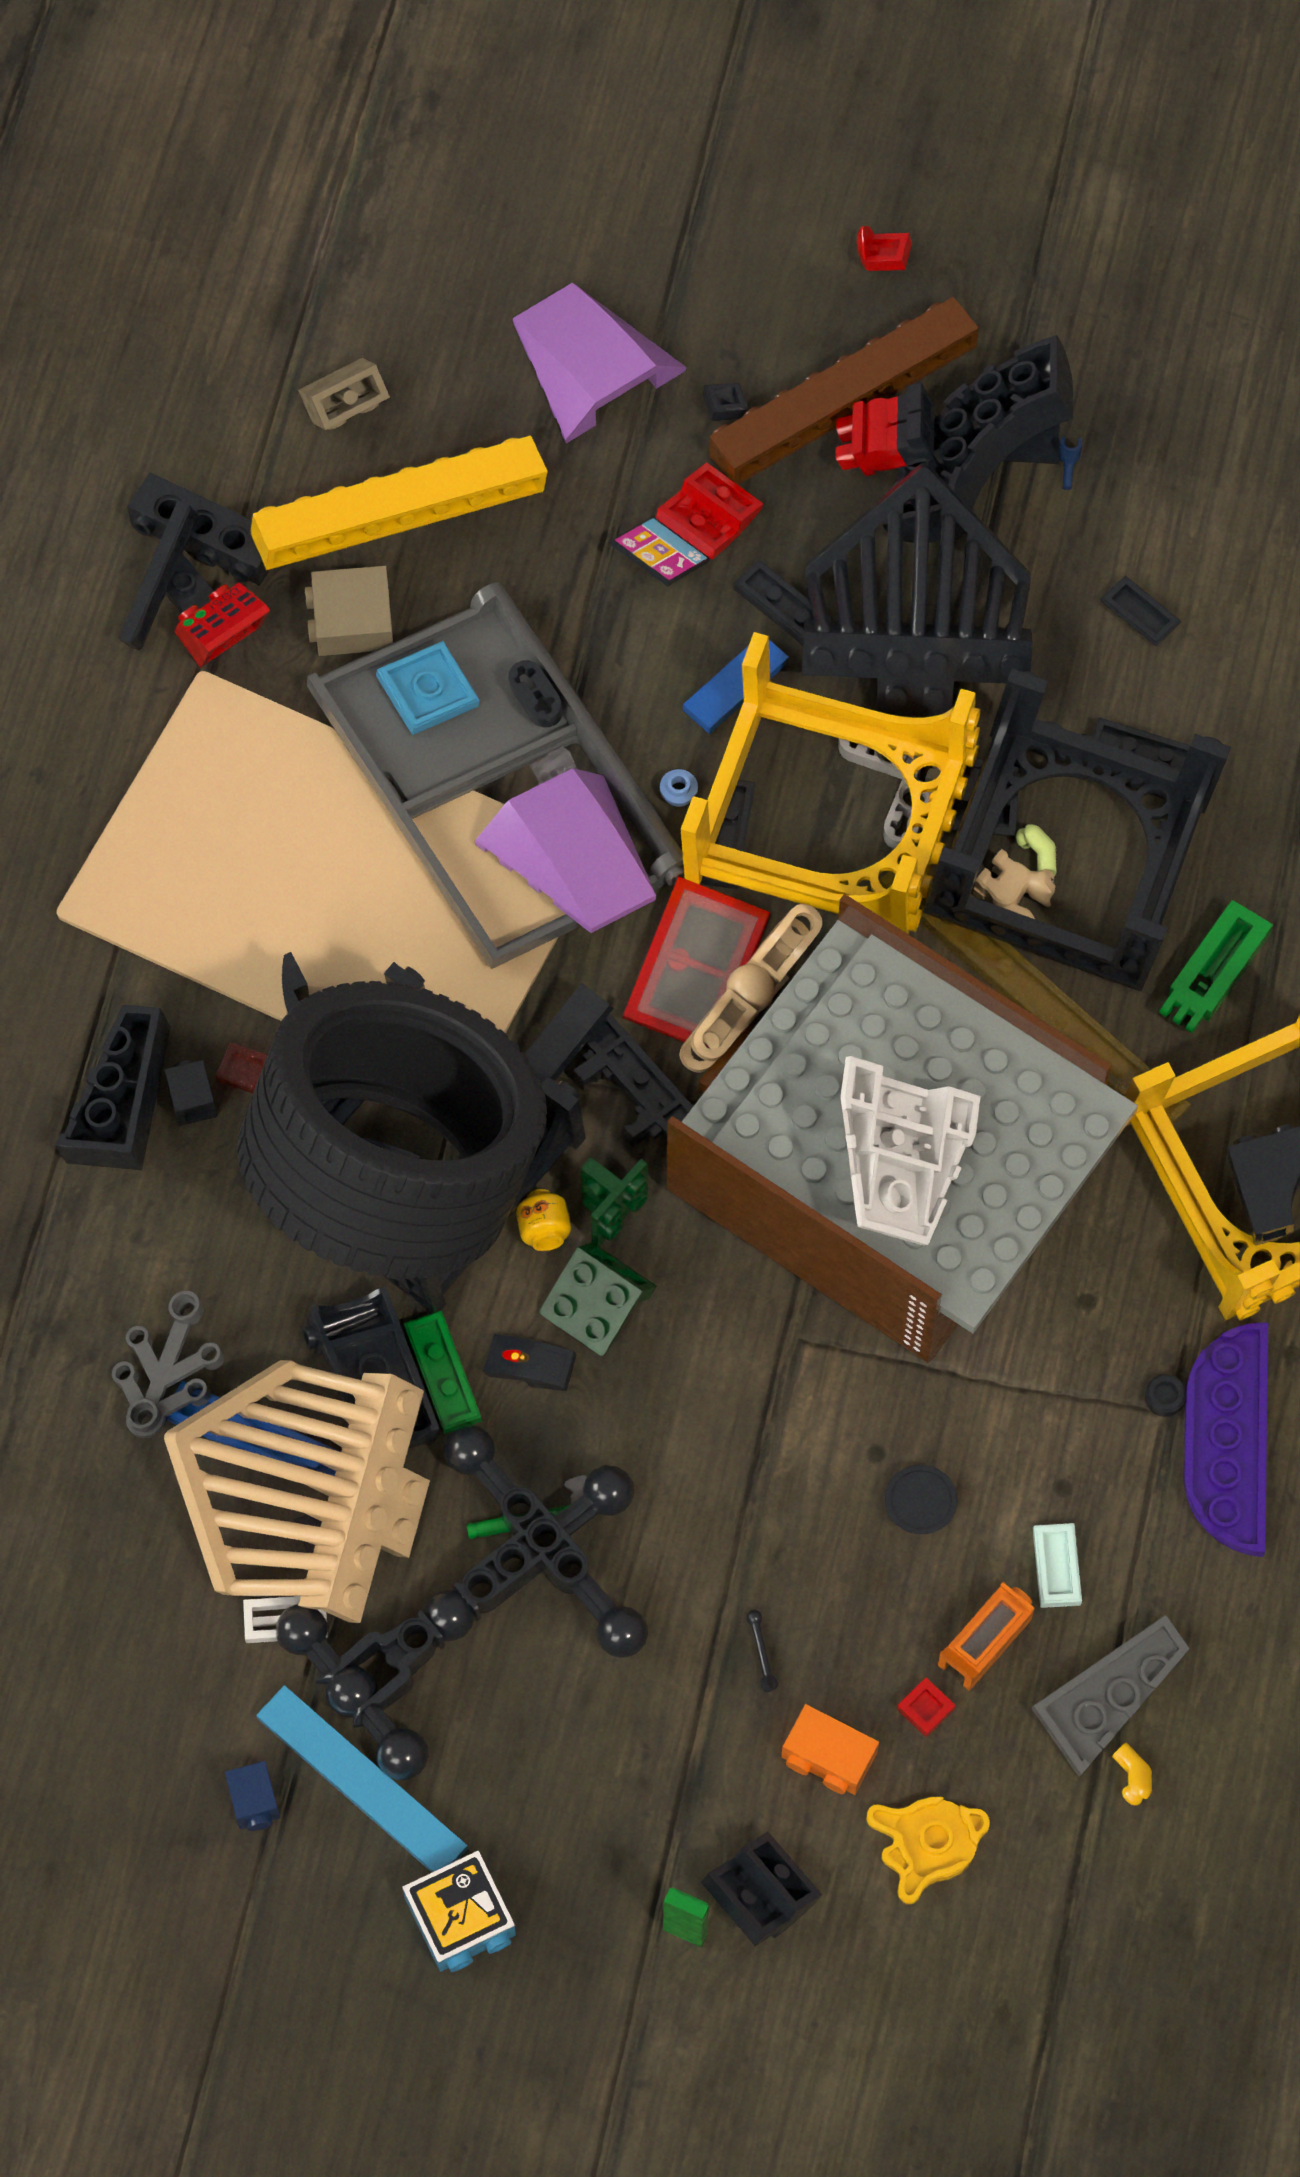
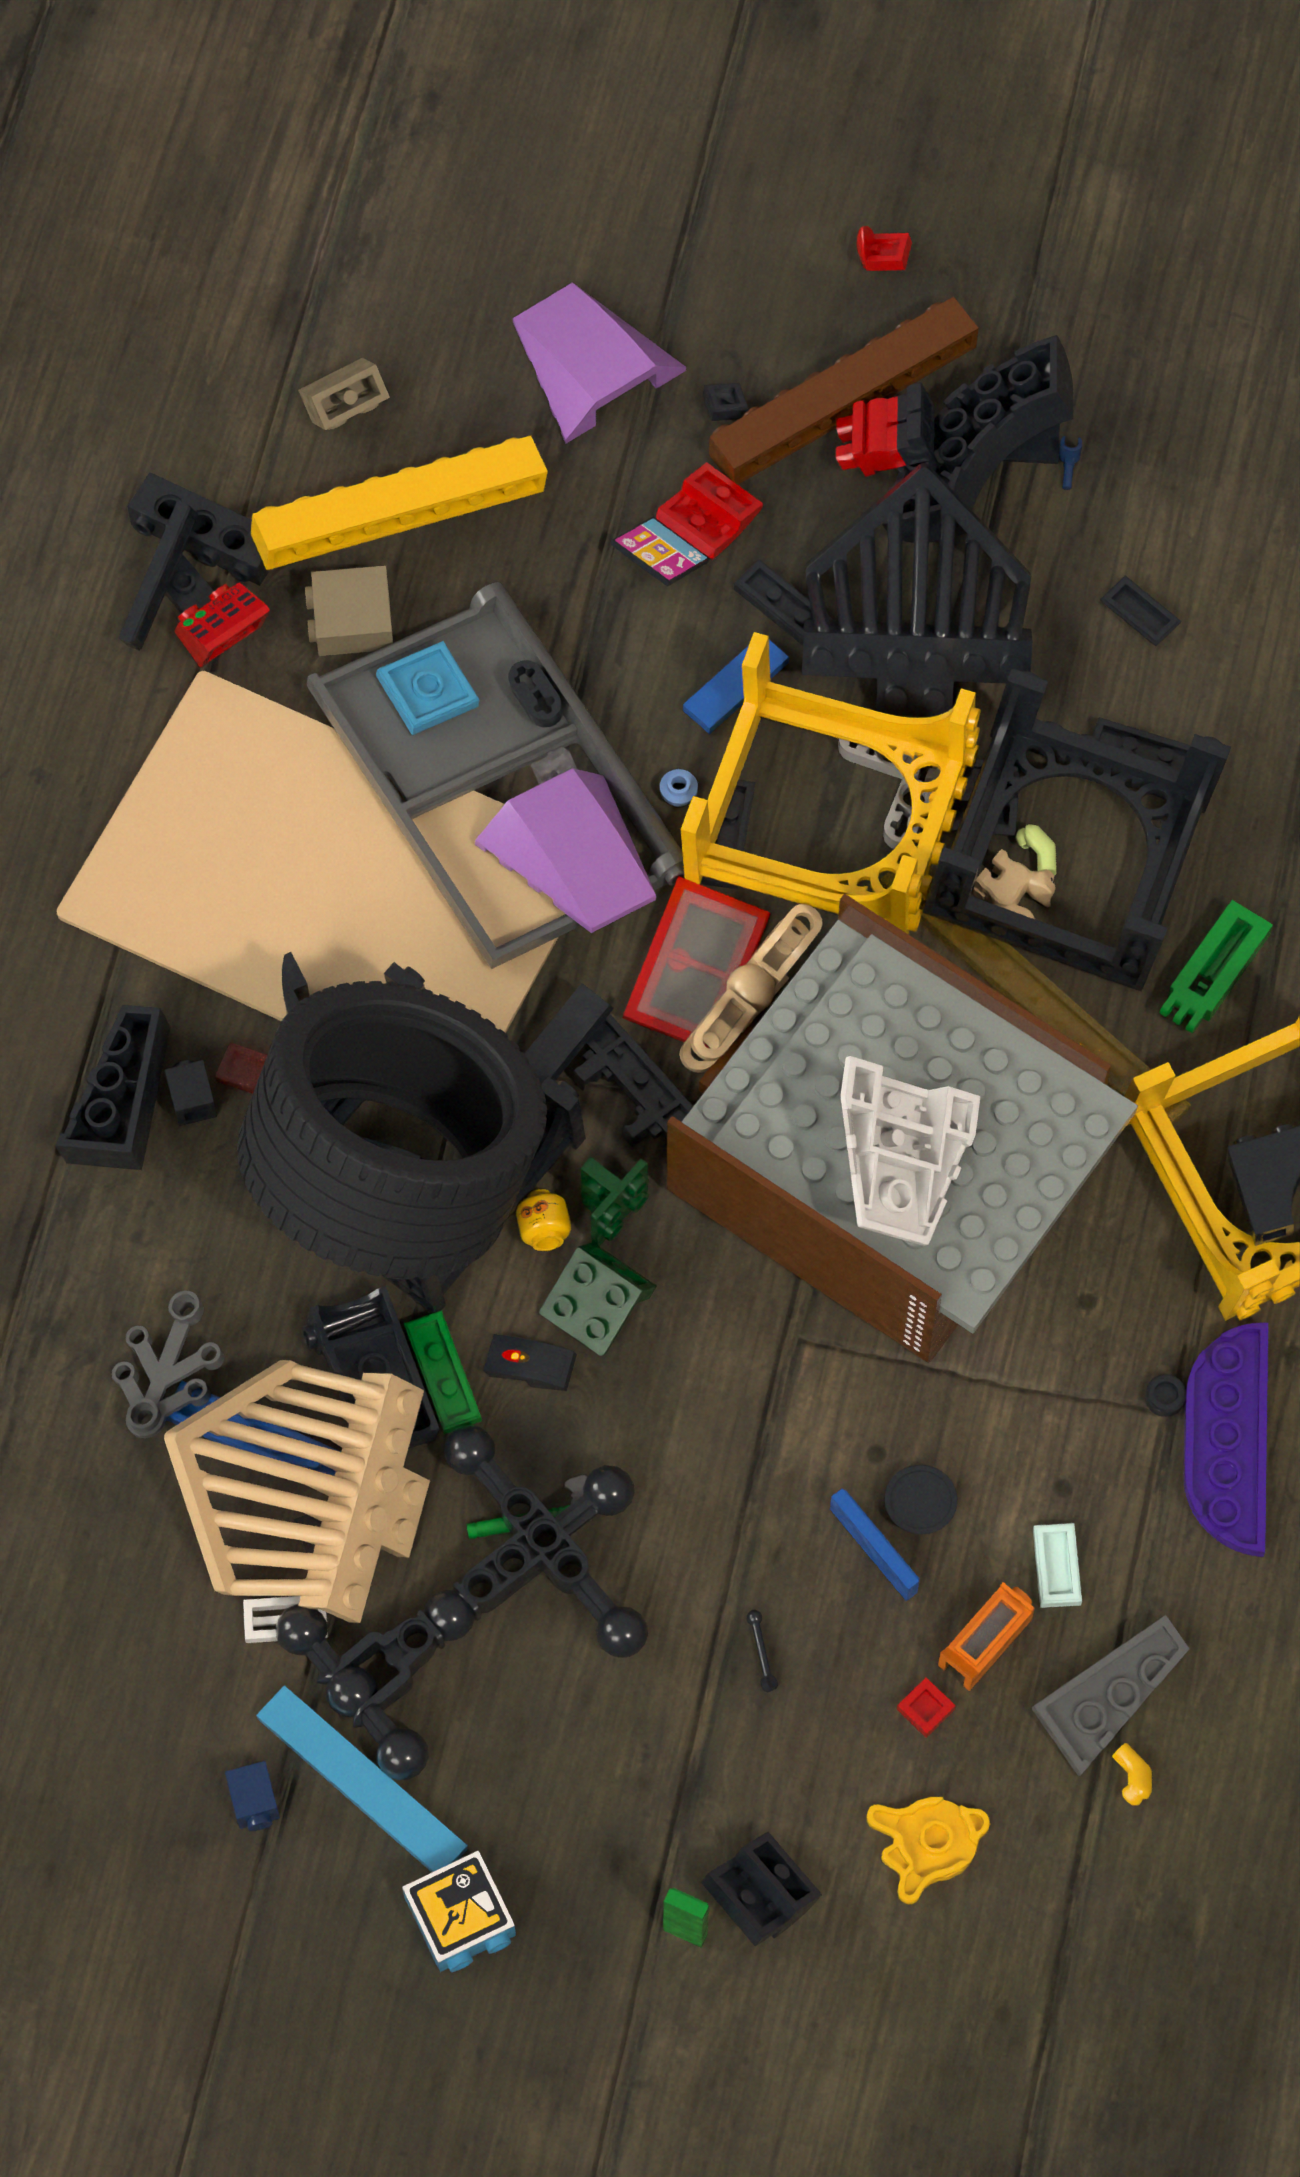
(829, 1751): orange brick -> none
(874, 1544): none -> blue tile

